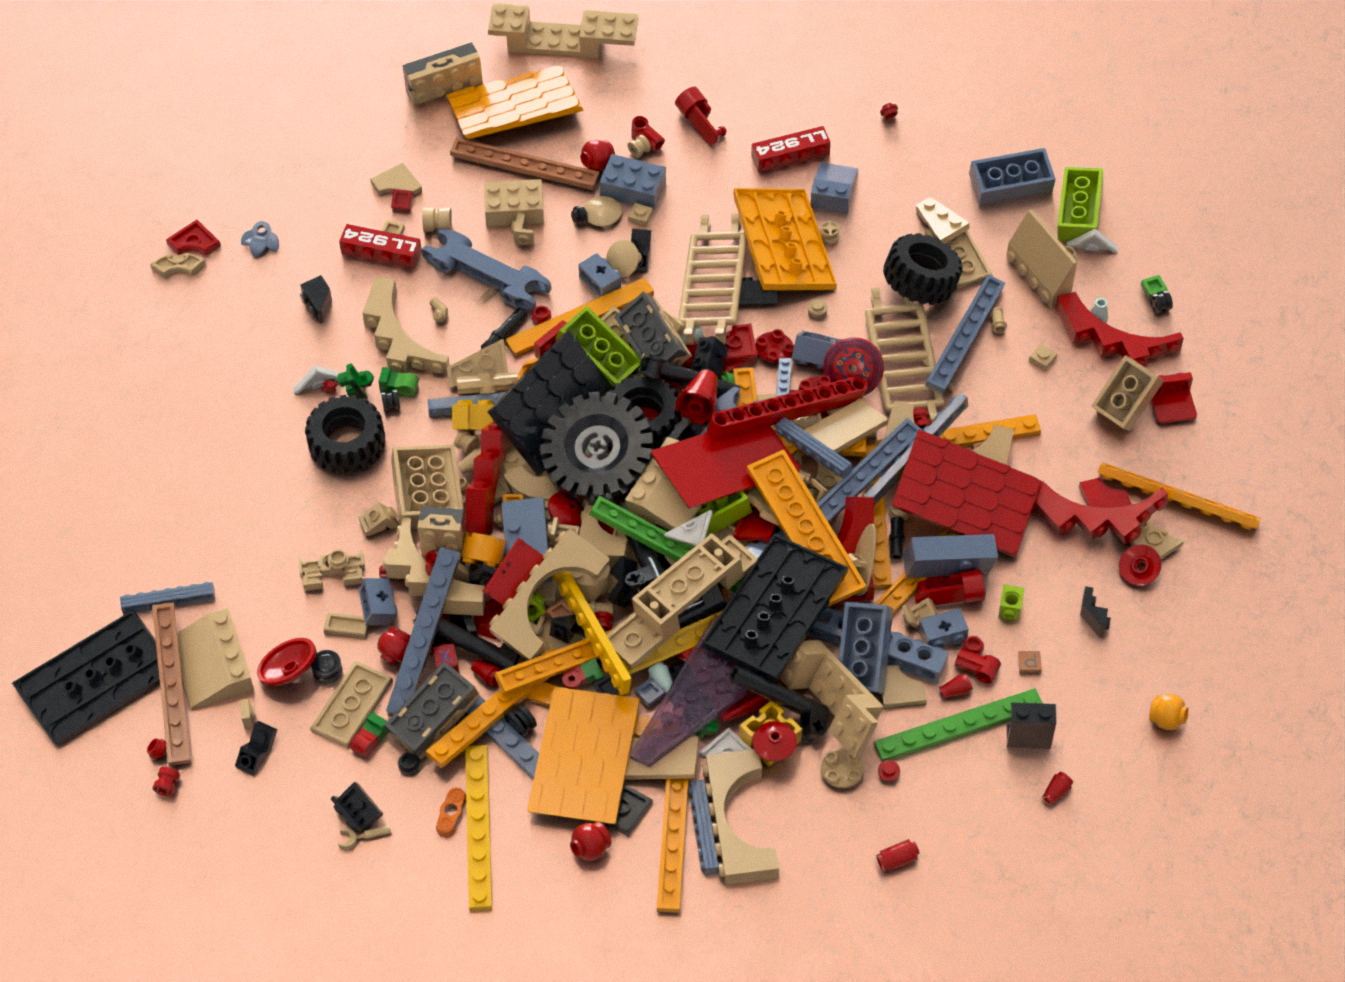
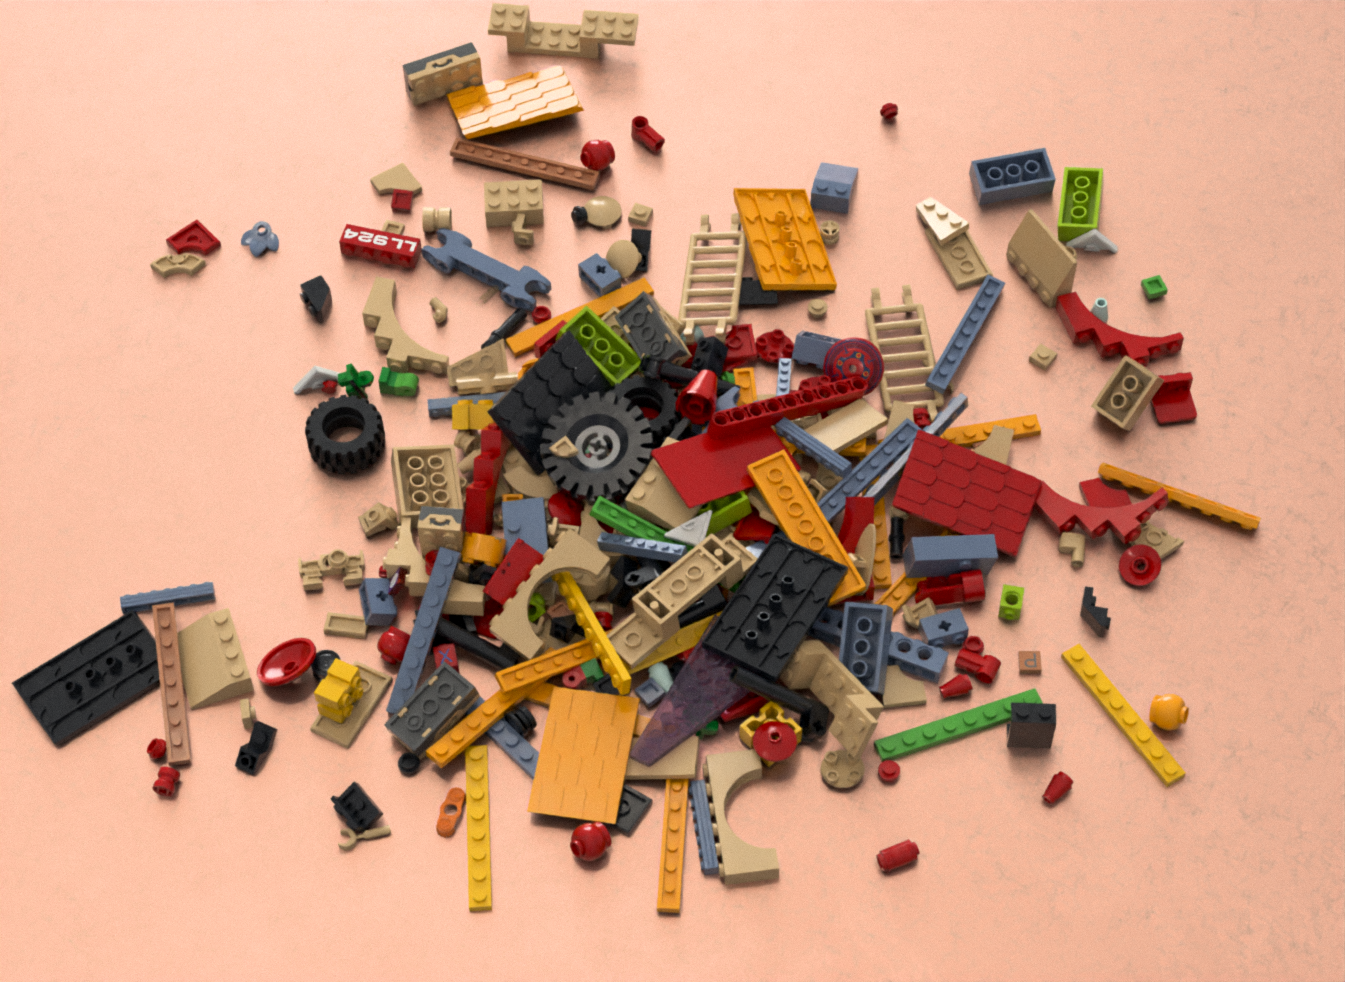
(339, 691): none -> yellow brick
(369, 736): leg -> none
(390, 400): black wheel -> none
(397, 581): none -> clear red tile
(485, 672): red cone -> none
(564, 448): none -> tan tile
(633, 181): sand blue brick -> none
(639, 146): tan wheel -> none
(641, 547): none -> sand blue piece
(696, 109): red piece -> none
(724, 743): white tile -> none
(790, 149): red brick -> none
(922, 269): black tyre -> none
(998, 324): tan pin -> none
(1075, 545): none -> tan piece
(1123, 715): none -> yellow plate
(1161, 301): black wheel -> none

